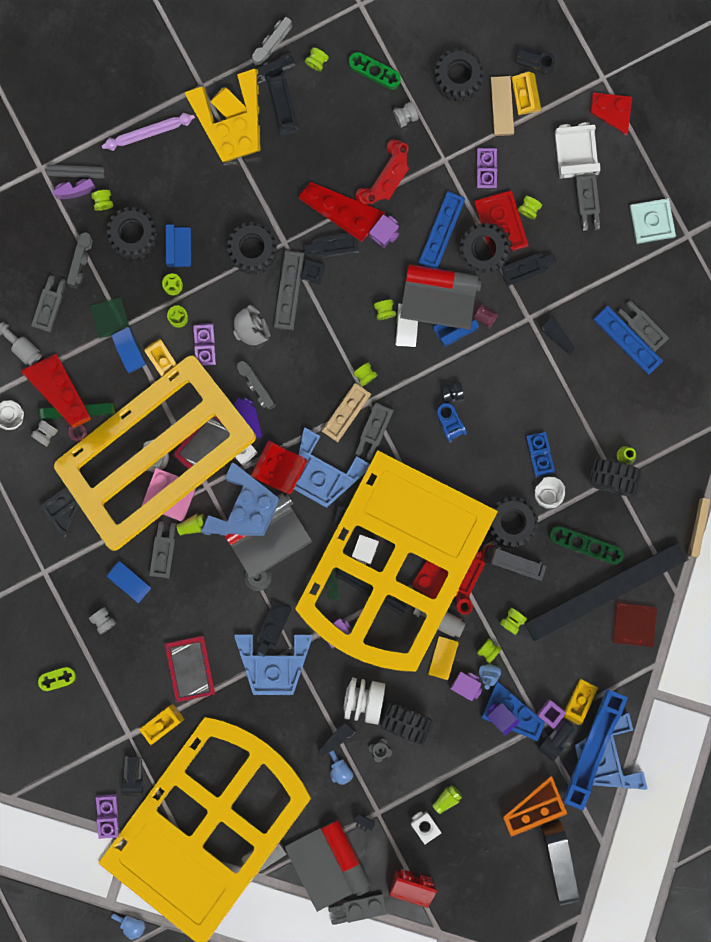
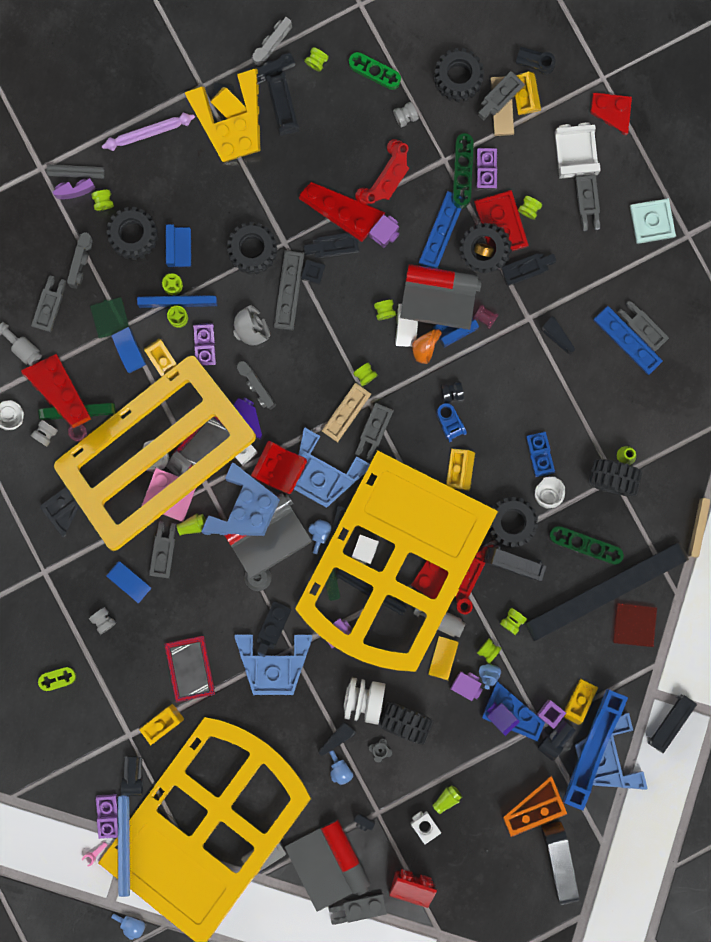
(95, 853): none -> bright pink hand
(123, 847): none -> medium blue axle
(178, 464): none -> light grey tile
(183, 301): none -> blue tile
(320, 532): none -> medium blue piece
(424, 346): none -> orange hat
(460, 469): none -> yellow slope
(463, 170): none -> dark green beam
(484, 249): none -> pearl gold tile
(501, 95): none -> dark grey hinge
(672, 723): none -> black container

